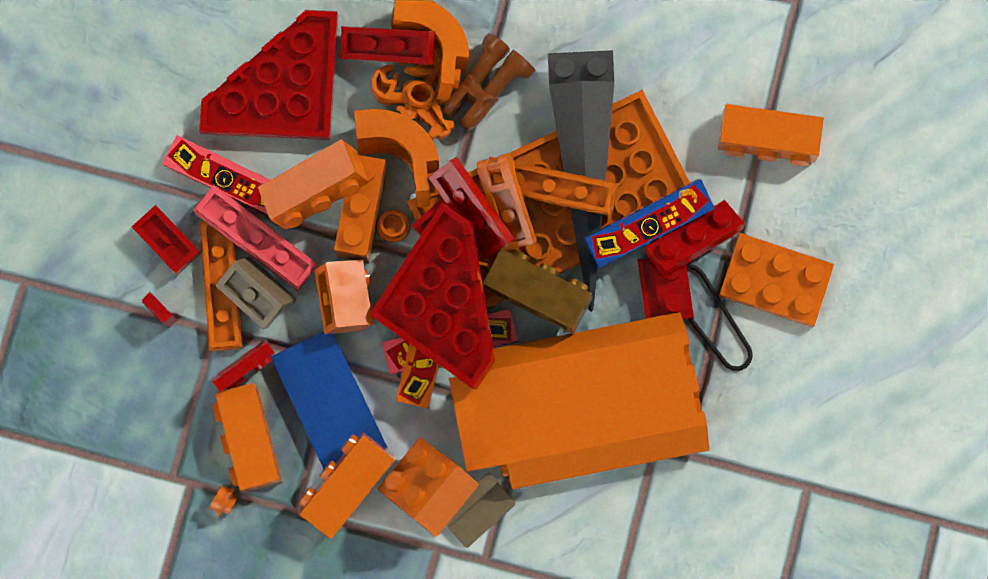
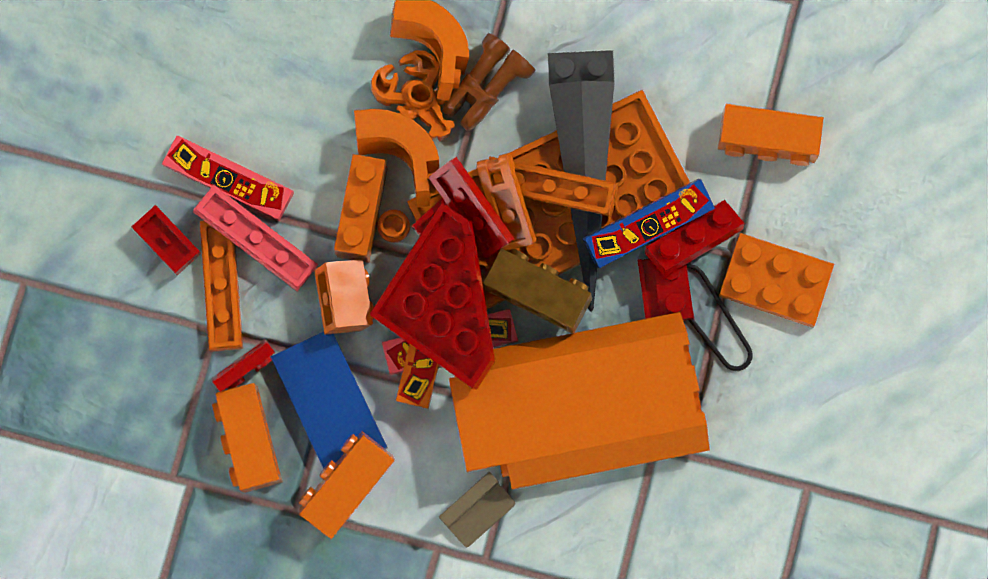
(158, 310): red tile -> none
(223, 501): orange plate -> none
(255, 291): dark tan panel -> none
(282, 88): red plate -> none
(313, 185): orange brick -> none
(387, 45): red plate -> none
(428, 486): orange brick -> none

